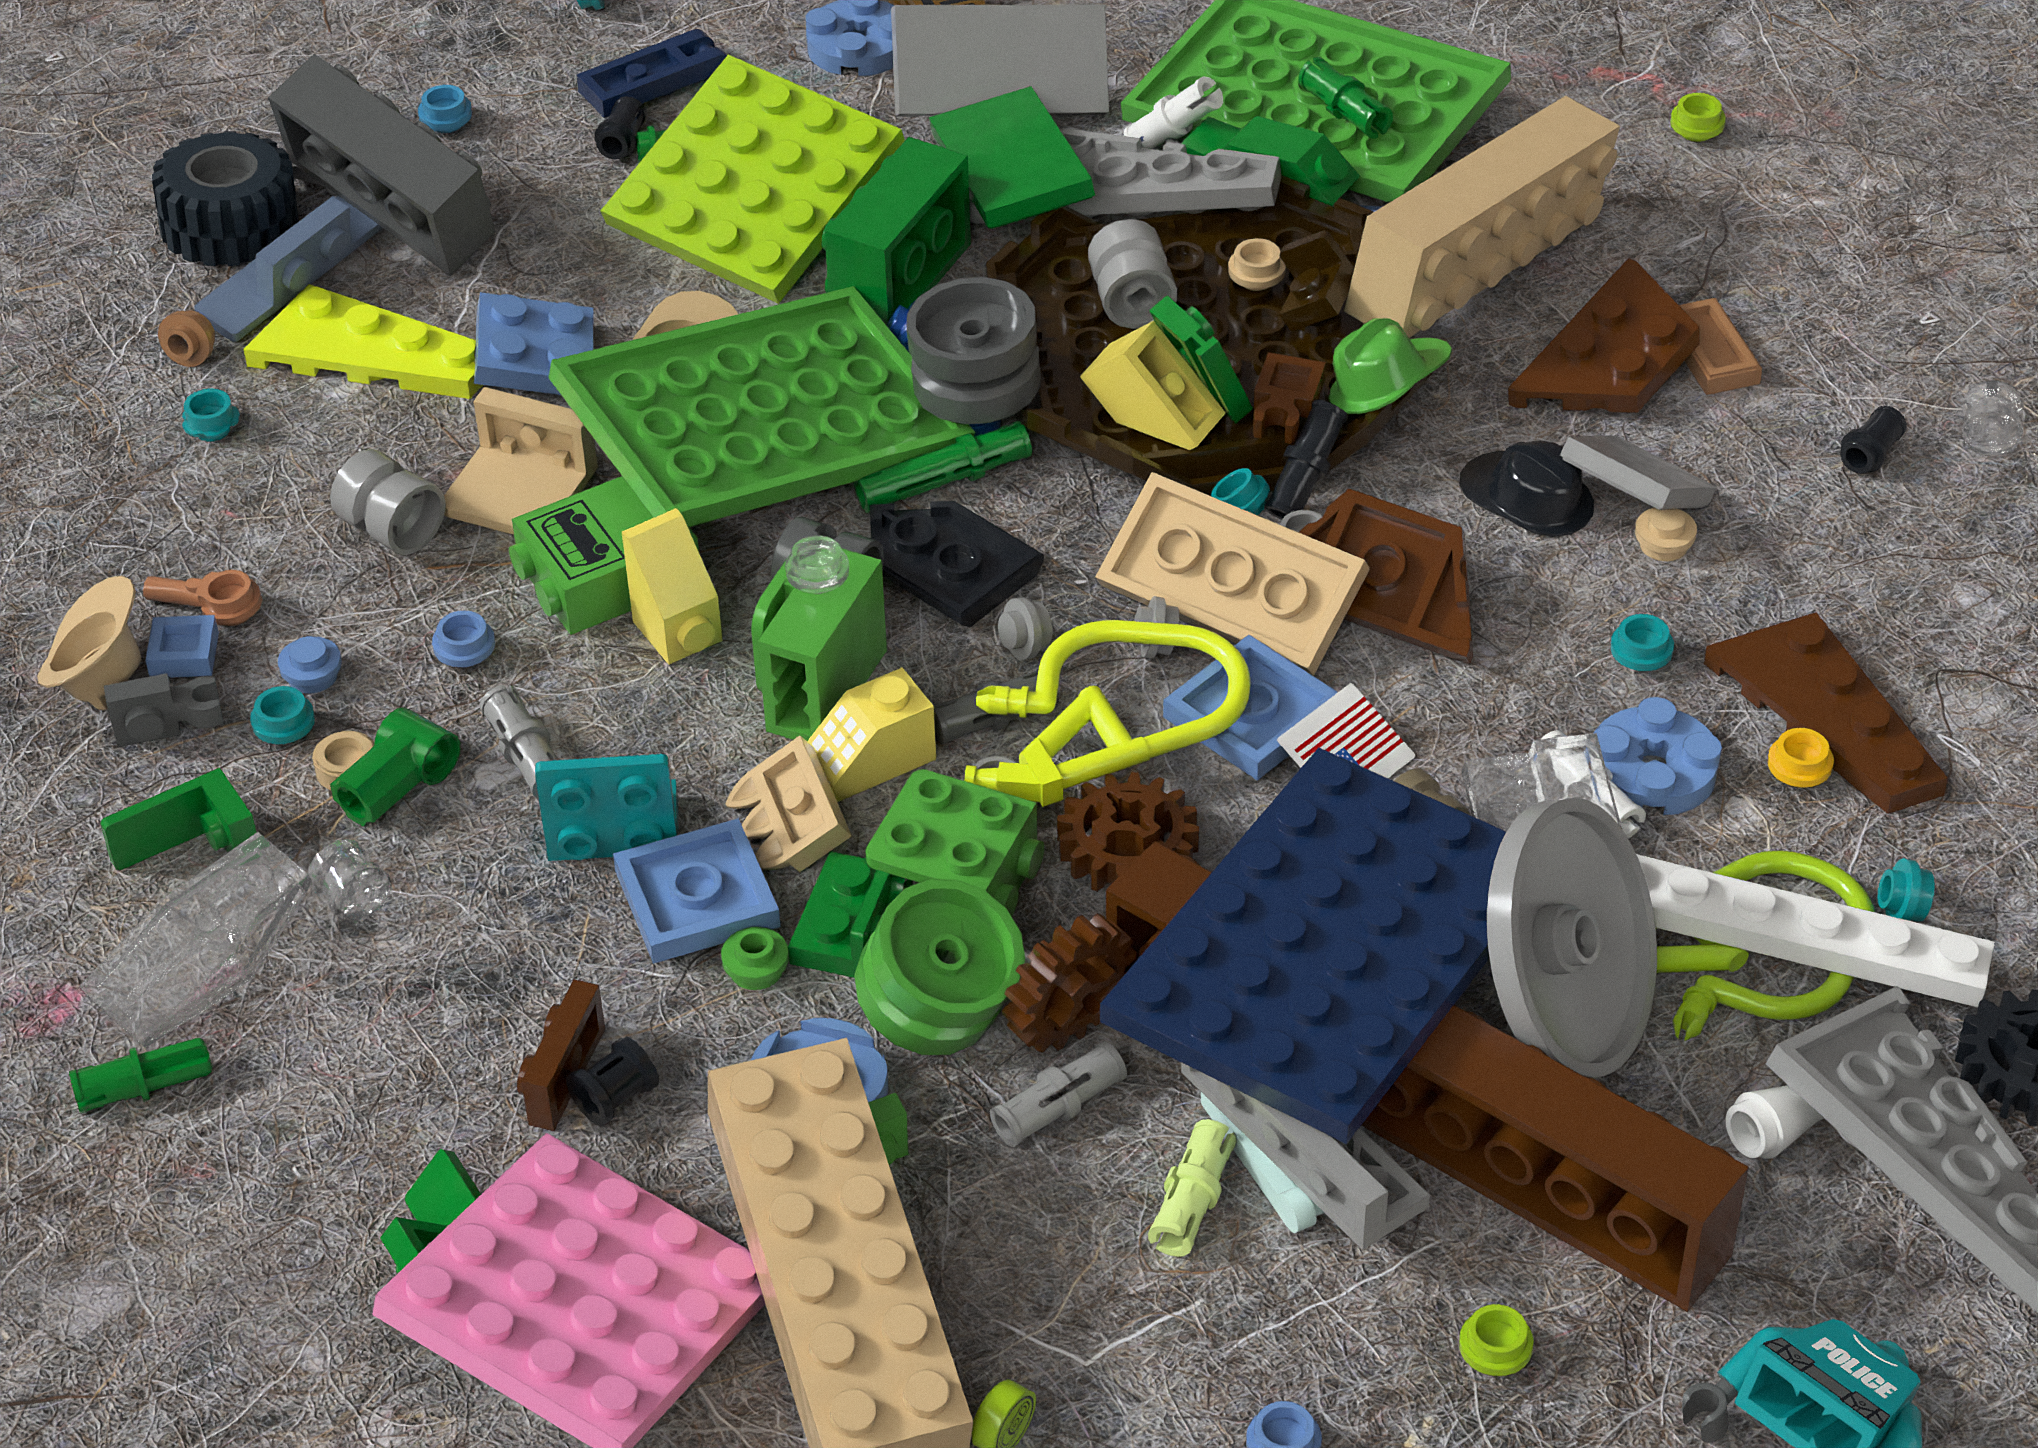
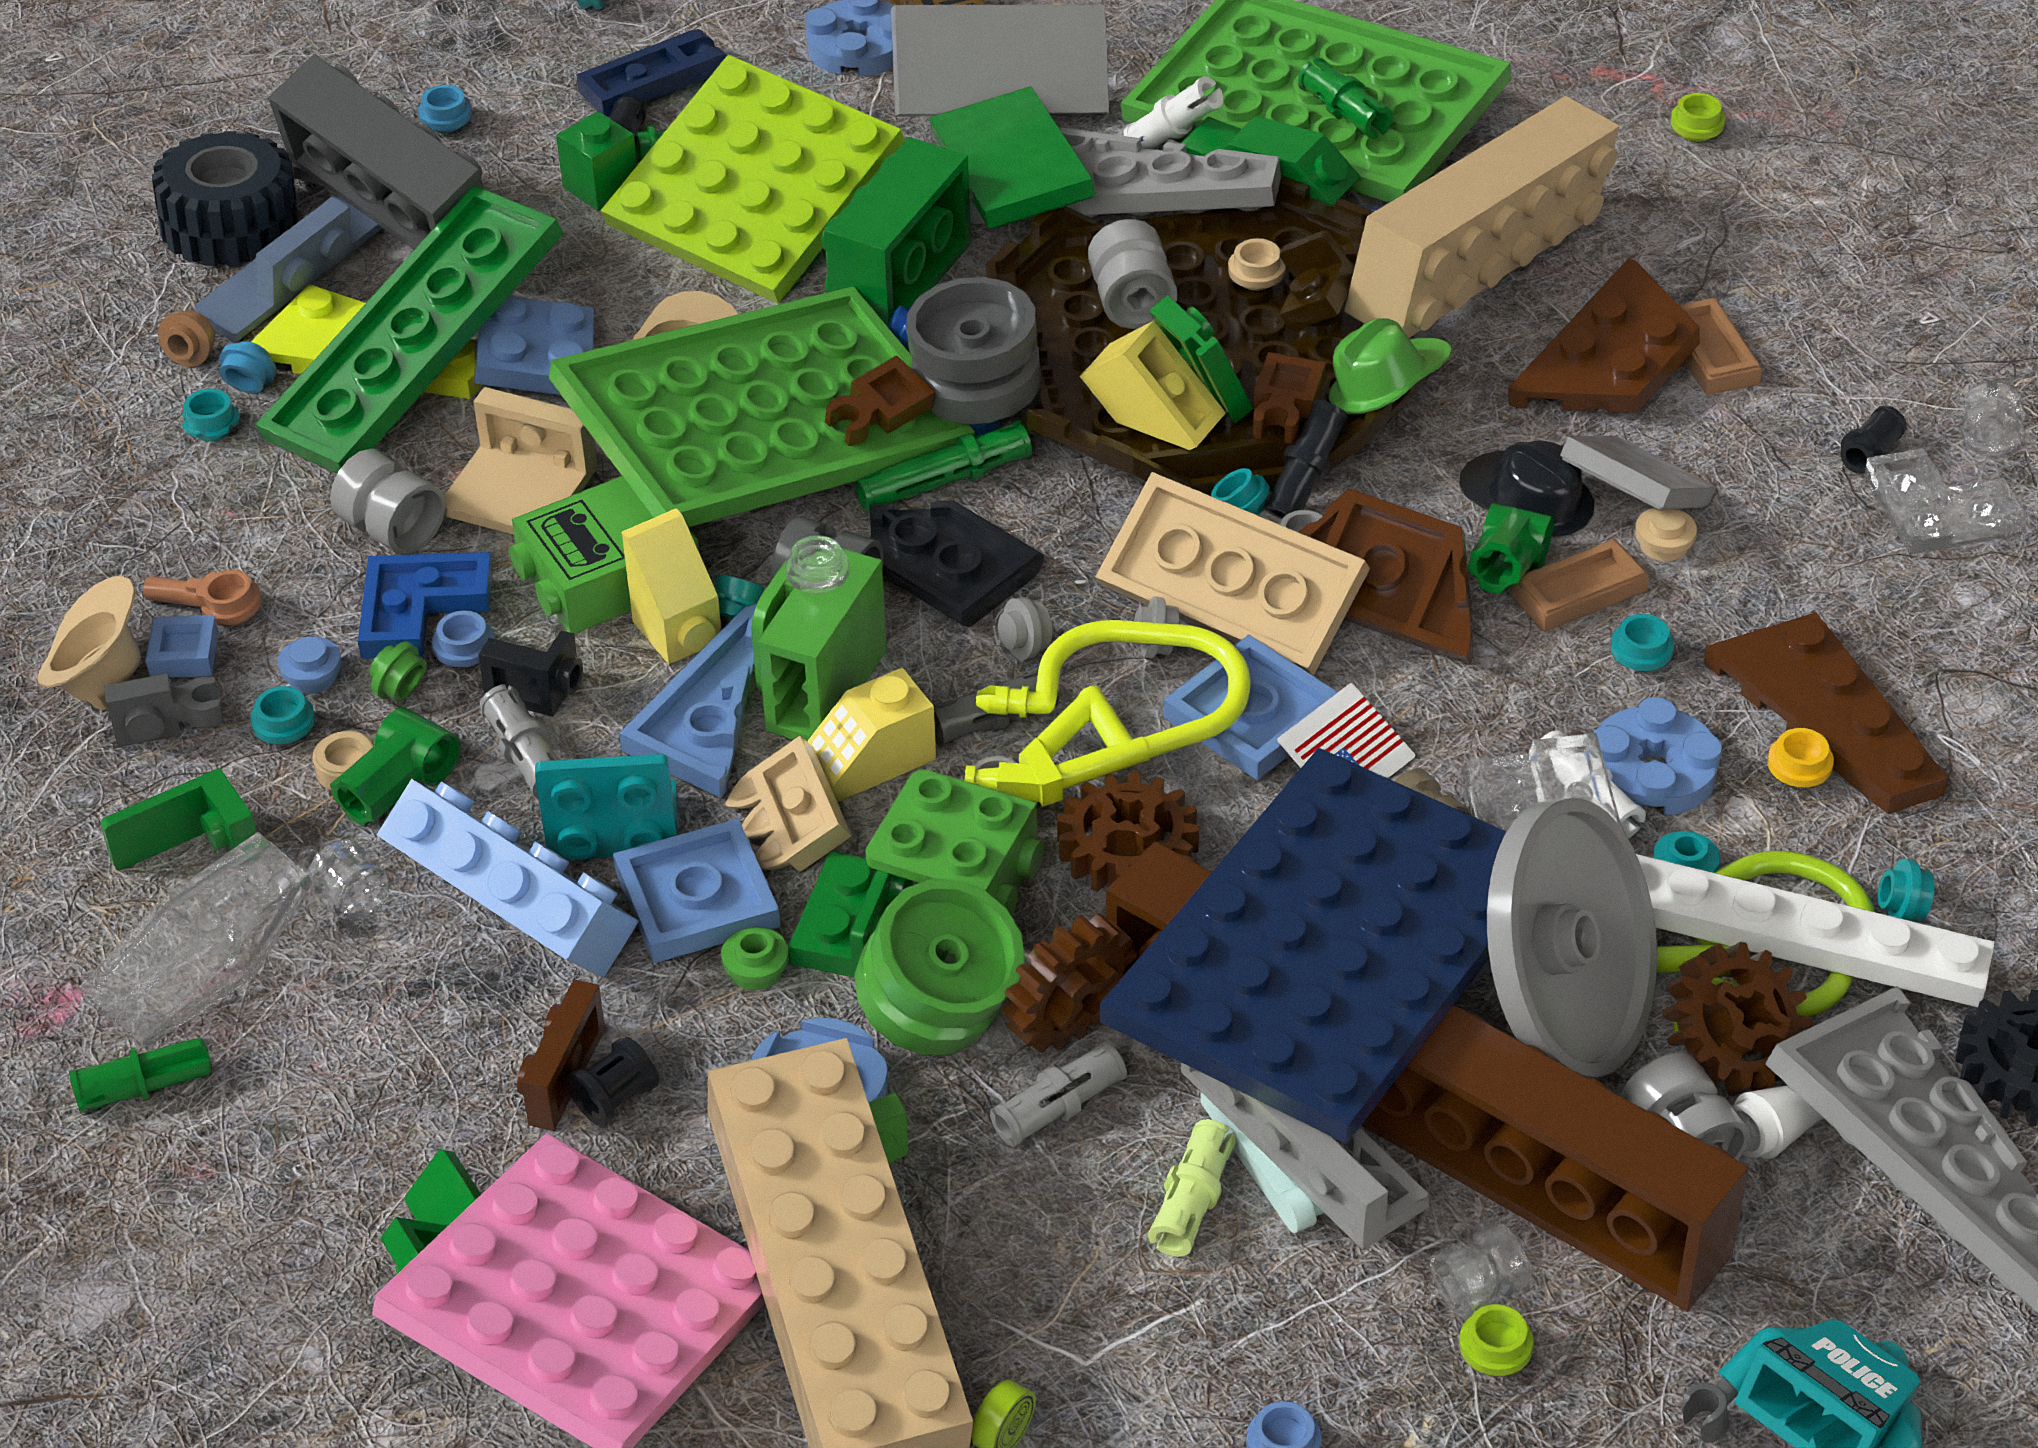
(246, 367): none -> dark azure plate
(397, 671): none -> bright green plate
(409, 587): none -> blue plate
(410, 329): none -> green plate
(507, 878): none -> light blue brick
(537, 675): none -> black bracket
(595, 158): none -> green brick
(700, 710): none -> medium blue wing
(735, 594): none -> teal plate
(883, 396): none -> reddish brown plate
(1481, 1269): none -> clear wheel
(1509, 546): none -> green piece
(1580, 585): none -> medium nougat tile
(1688, 850): none -> teal plate
(1688, 1100): none -> light grey wheel
(1734, 1018): none -> reddish brown gear
(1938, 516): none -> clear plate

